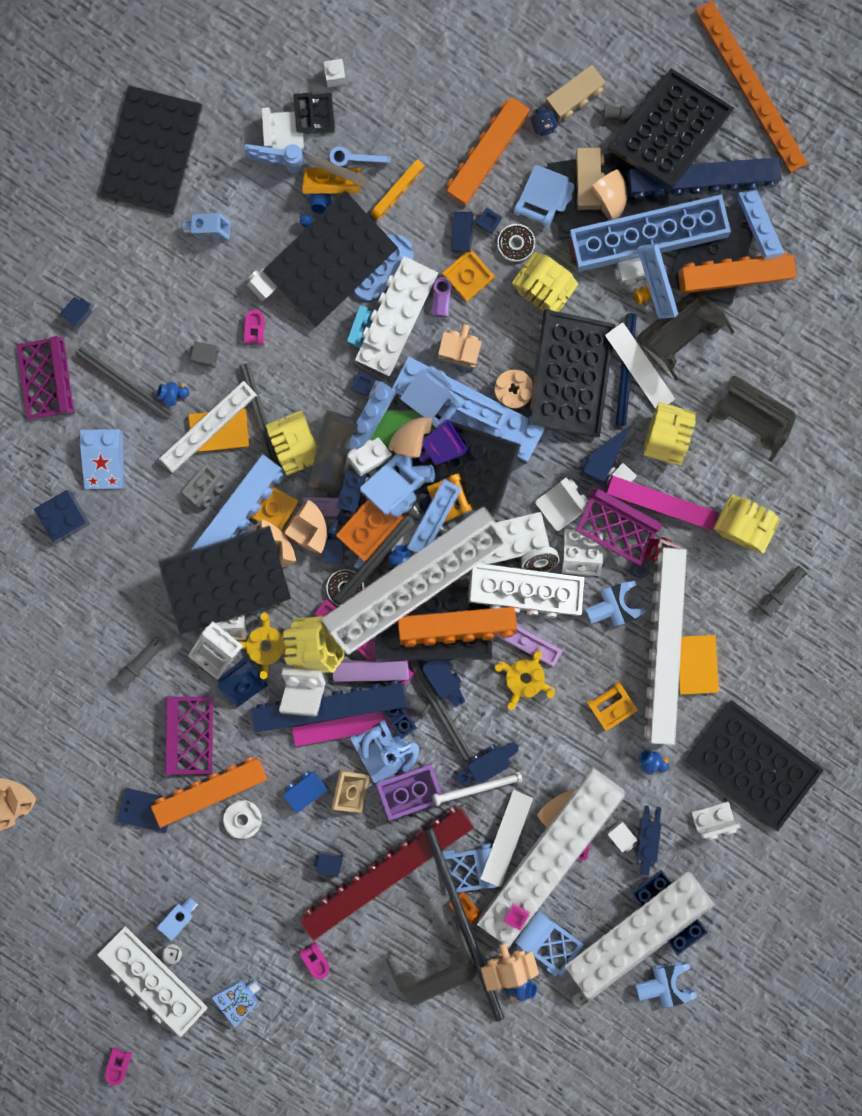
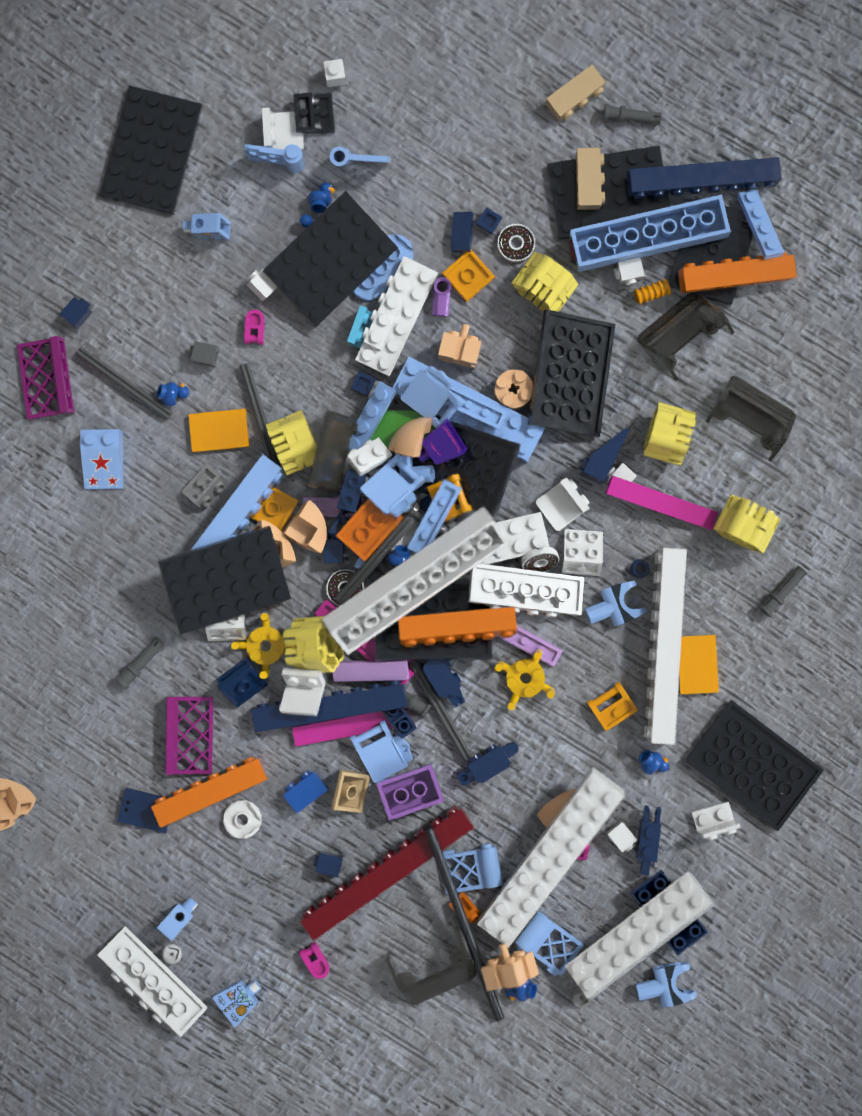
(61, 516): dark blue brick -> none
(116, 1073): dark pink plate -> none
(208, 427): white tile -> none
(222, 643): white window -> none
(321, 181): light orange tile -> none
(337, 170): white sticker -> none
(389, 750): light blue piece -> none
(397, 190): light orange beam -> none
(438, 799): white bar -> none
(487, 152): orange brick -> none
(506, 838): white sticker -> none
(516, 917): dark pink plate -> none
(544, 121): dark blue head -> none
(547, 191): light blue piece -> none
(612, 193): light nougat brick -> none
(620, 510): magenta fence -> none
(625, 378): dark blue axle -> none
(639, 365): white sticker -> none
(657, 281): light blue plate -> none
(665, 542): dark red bracket -> none
(670, 129): black plate -> none
(751, 87): orange plate -> none

